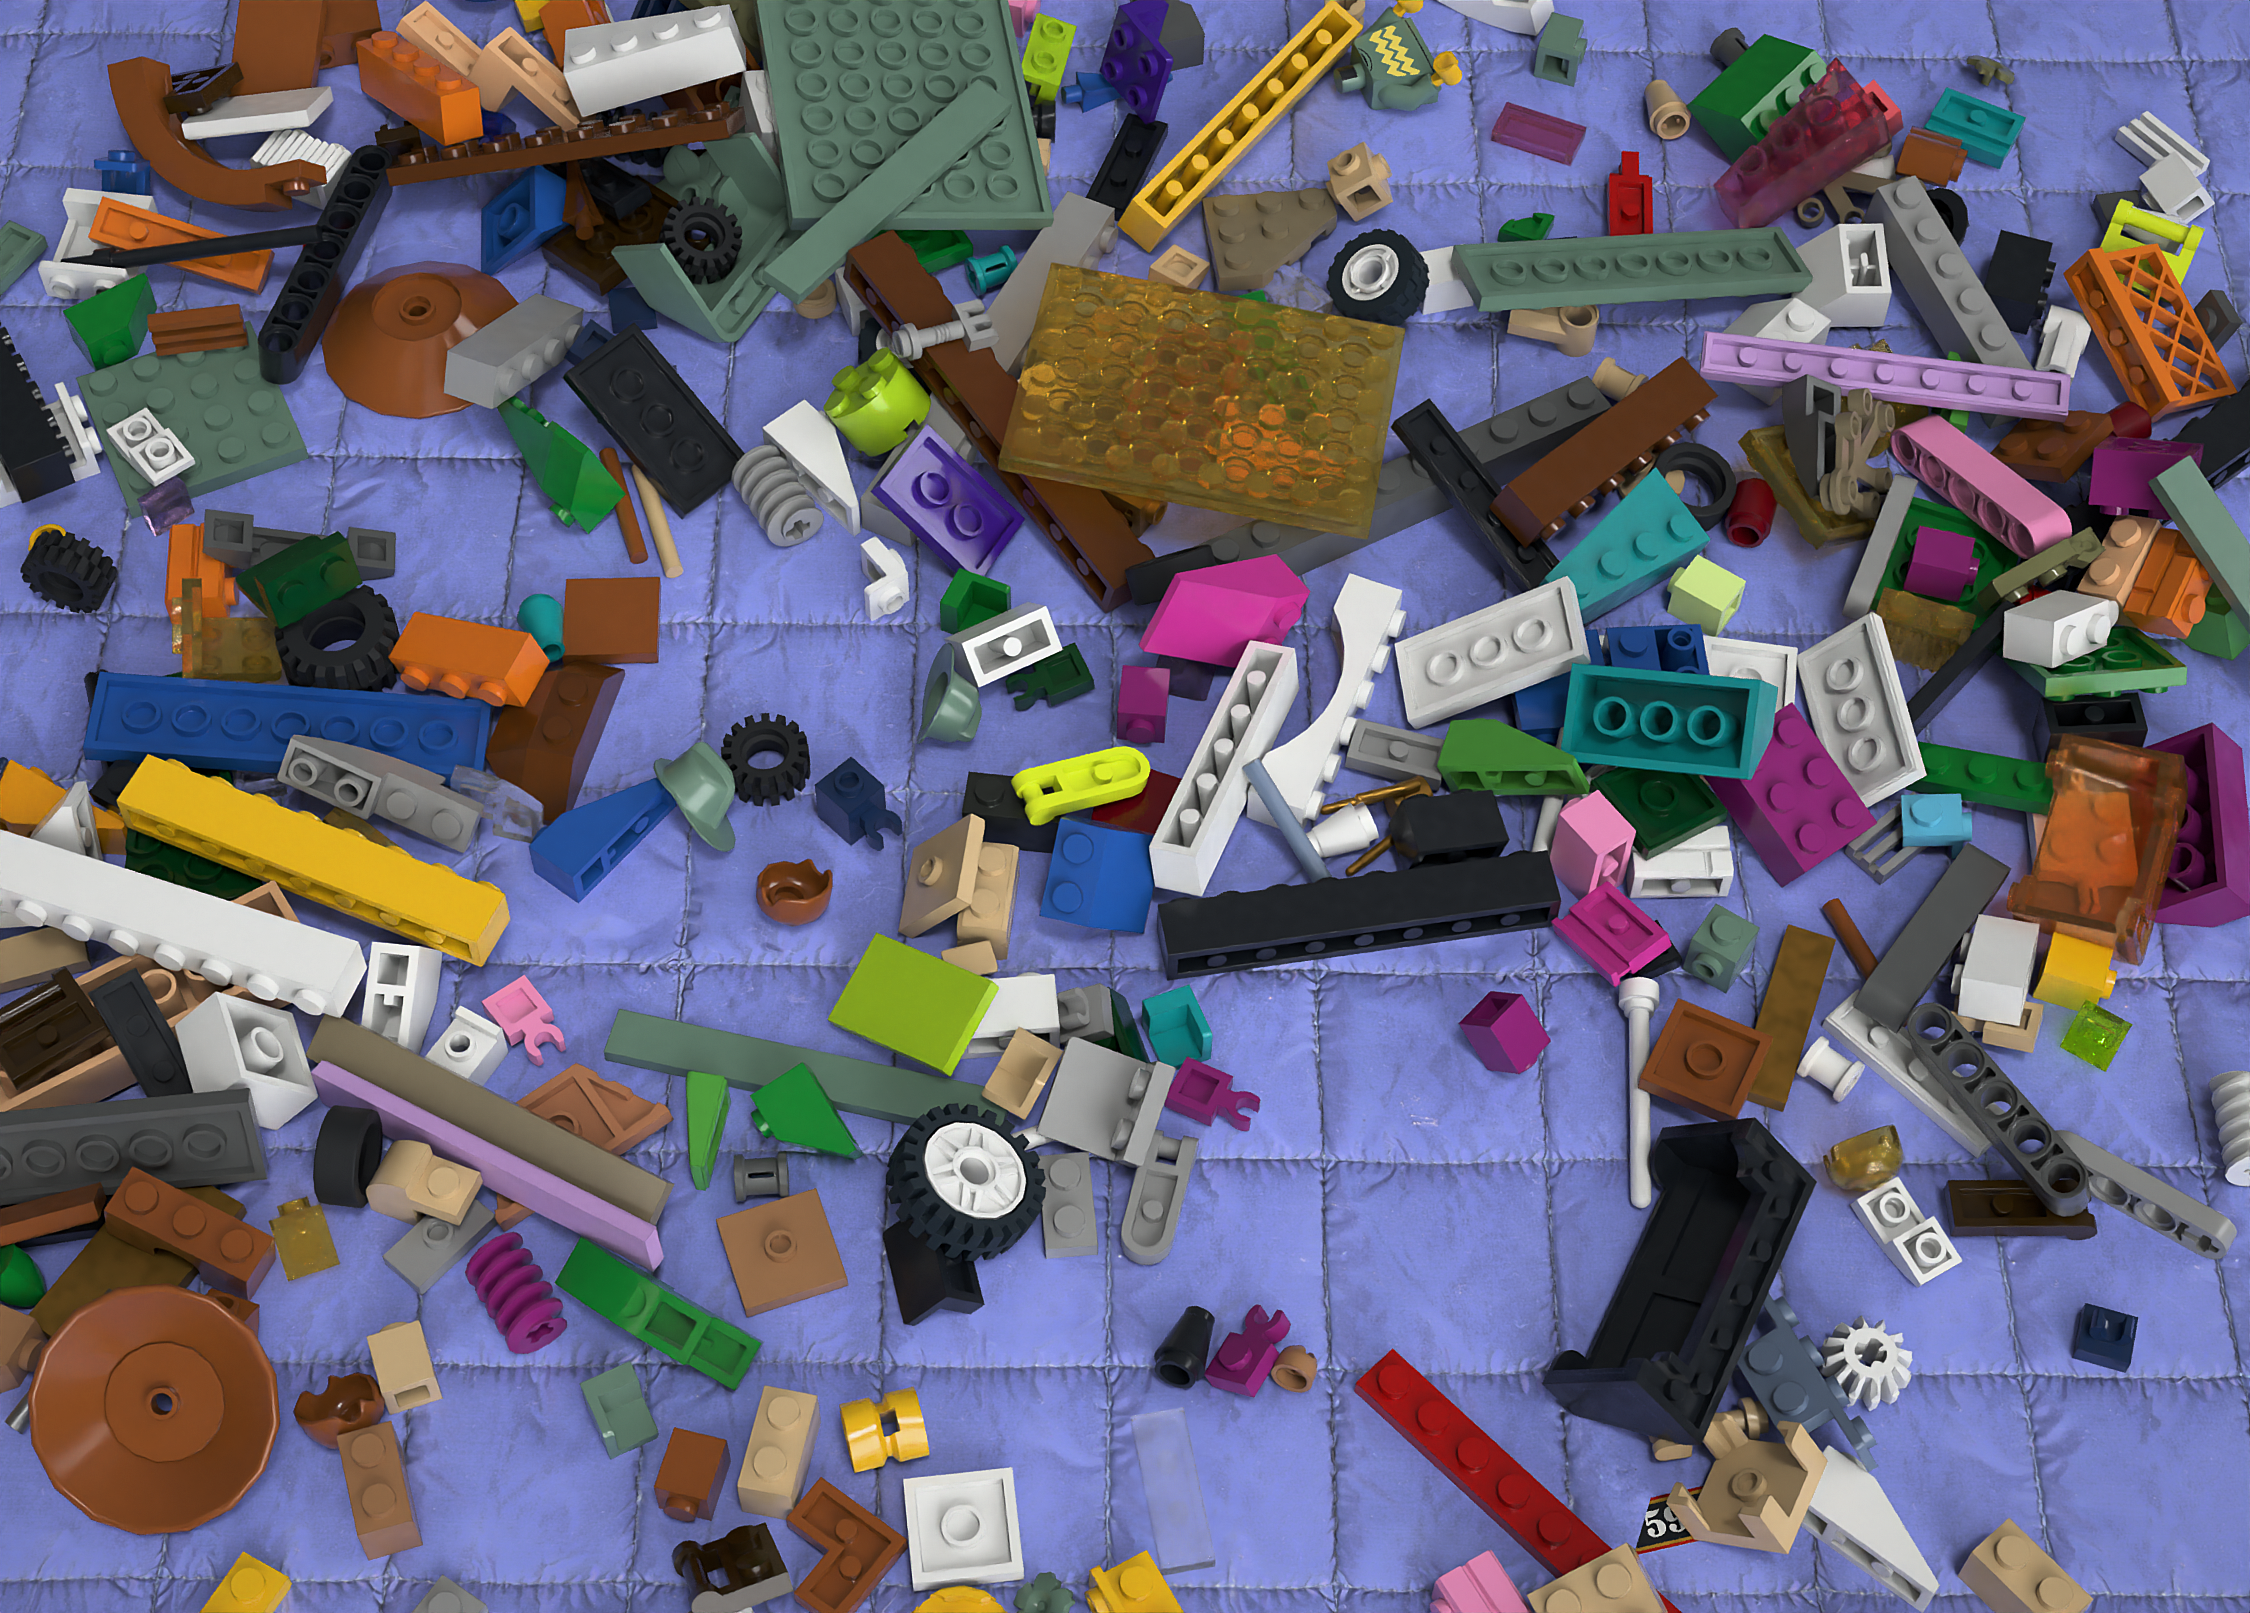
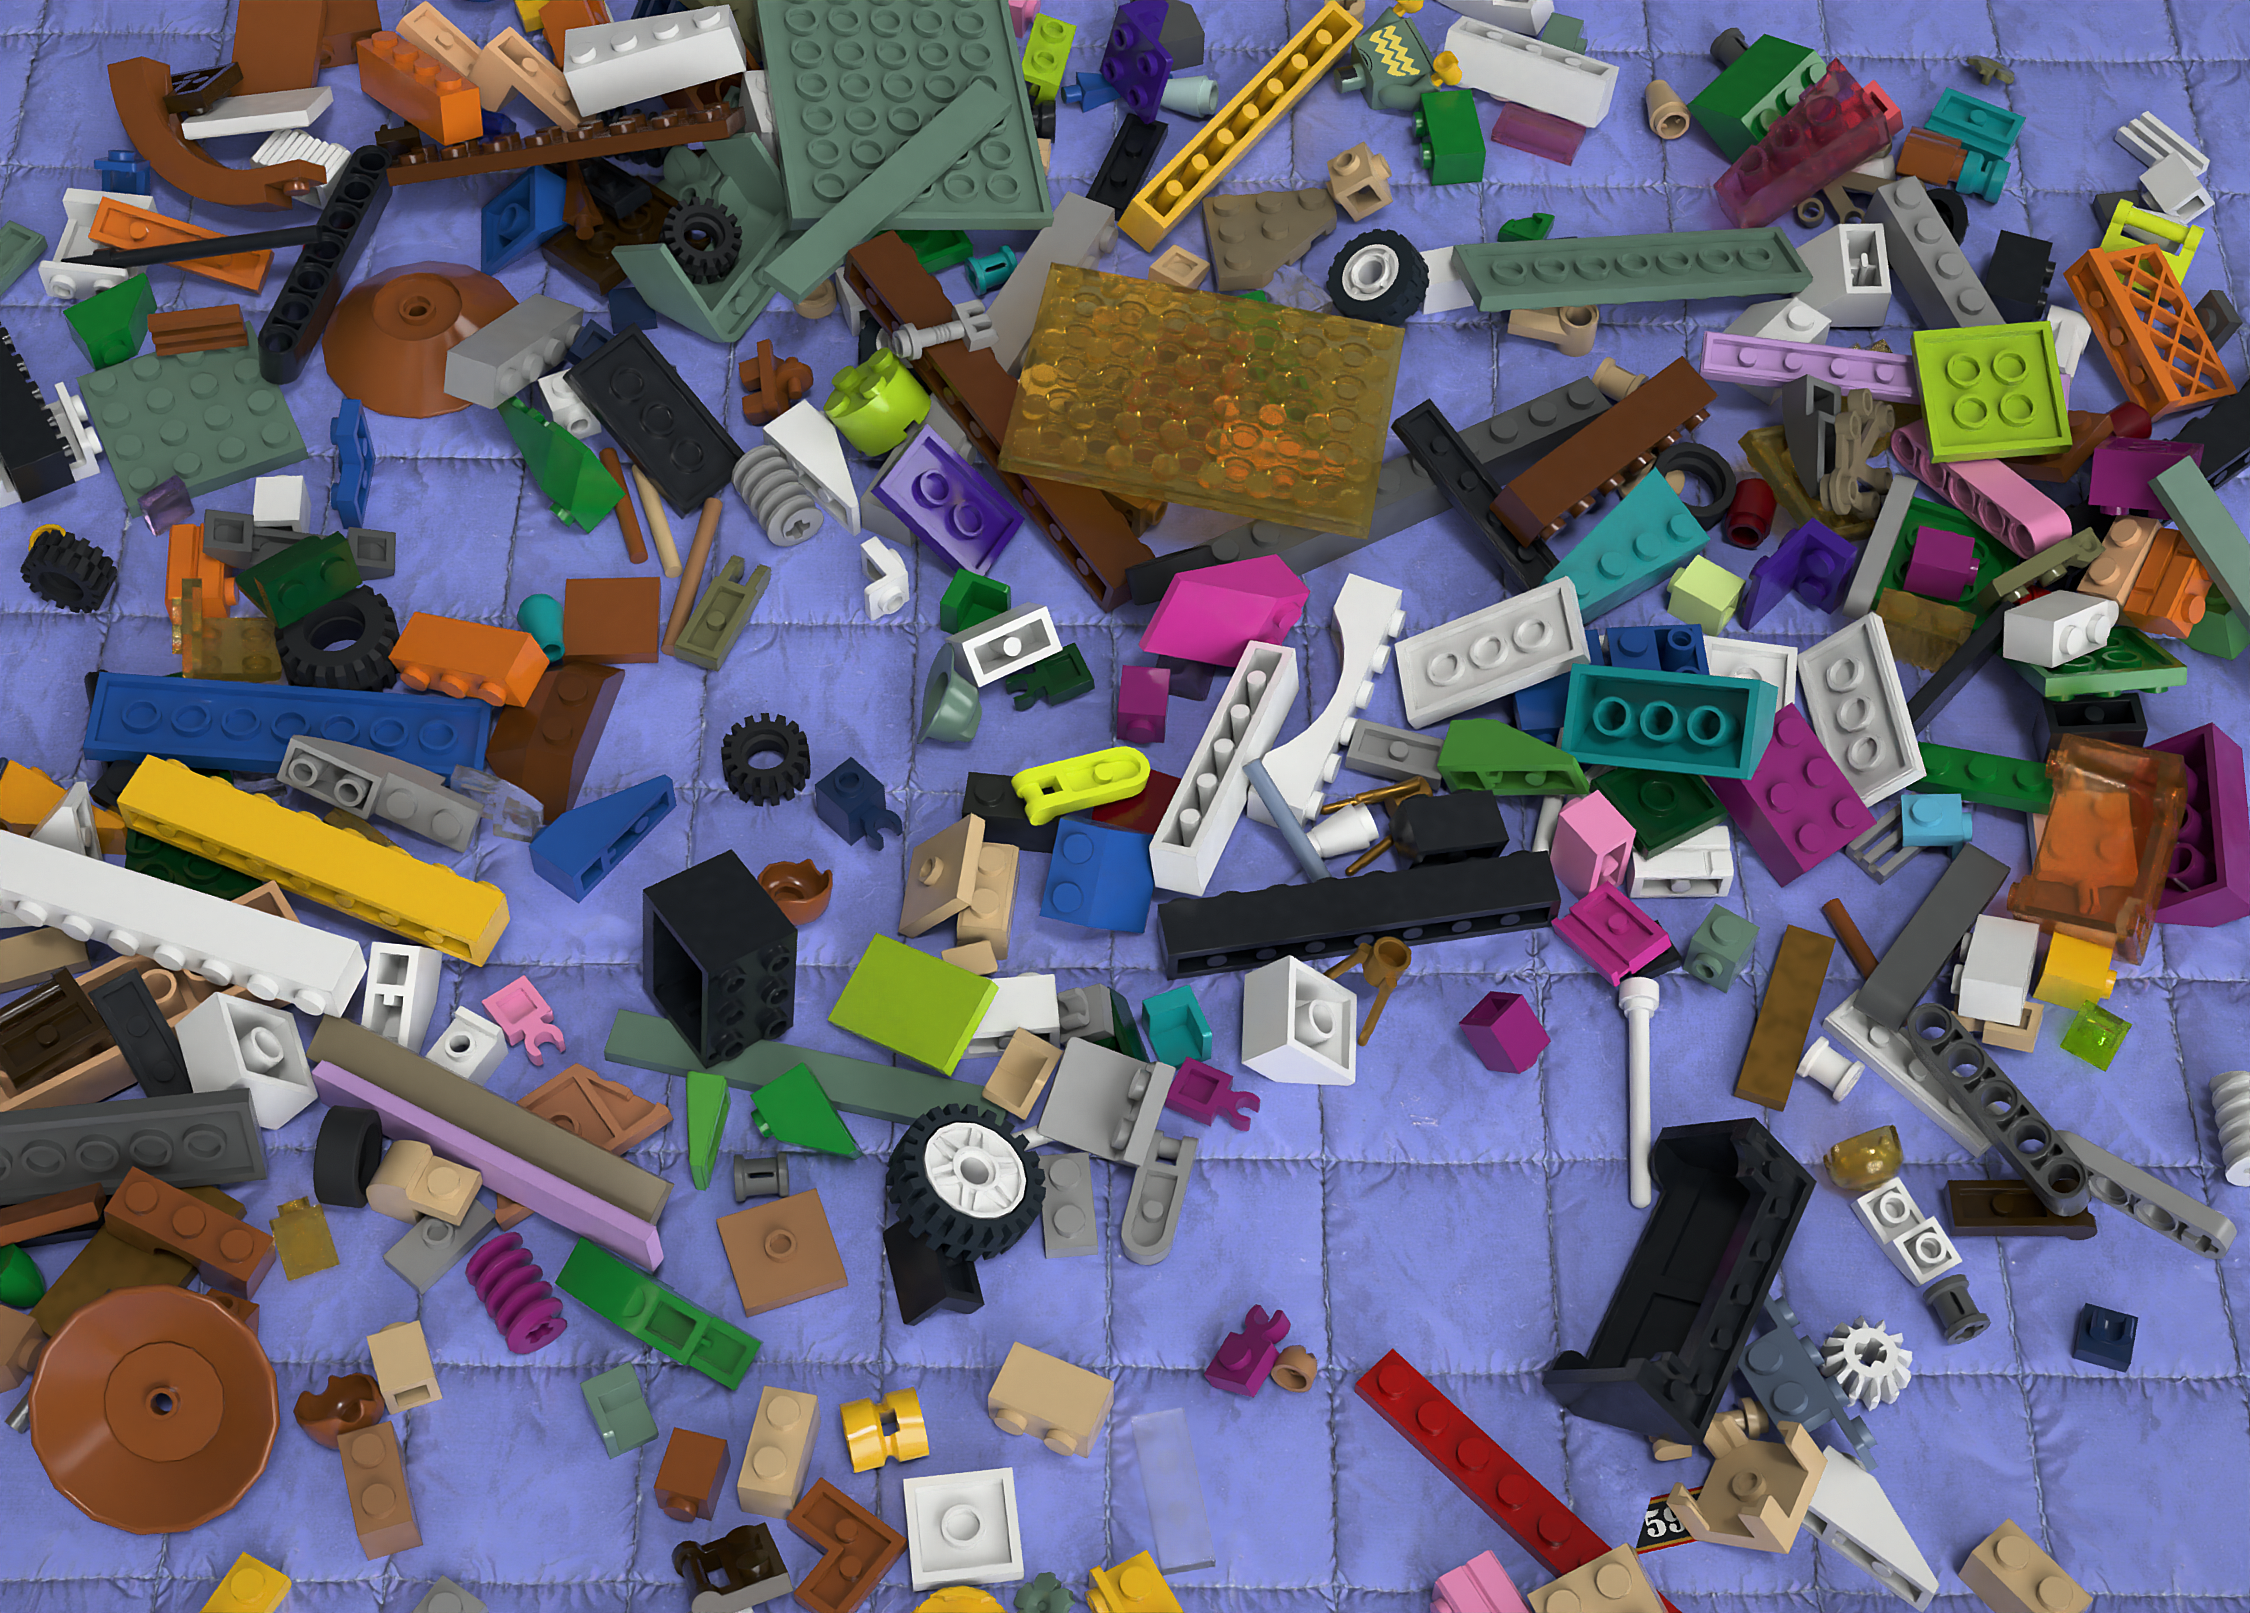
(150, 448): white slope -> none
(282, 503): none -> white brick
(355, 463): none -> blue plate
(565, 407): none -> white brick
(692, 573): none -> medium nougat bar
(703, 791): sand green piece -> none
(719, 958): none -> black container
(721, 615): none -> olive hinge
(778, 383): none -> dark orange hips
(1050, 1401): none -> tan brick
(1185, 1350): black cone -> none
(1191, 95): none -> light aqua cone
(1299, 1025): none -> white slope
(1381, 968): none -> pearl gold plant
(1449, 137): none -> green brick
(1531, 72): none -> white brick
(1629, 199): red hinge -> none
(1705, 1062): dark orange plate -> none
(1808, 561): none -> dark purple bracket
(1956, 1309): none -> dark grey bush
(1983, 176): none -> teal wheel
(1990, 392): none -> lime plate

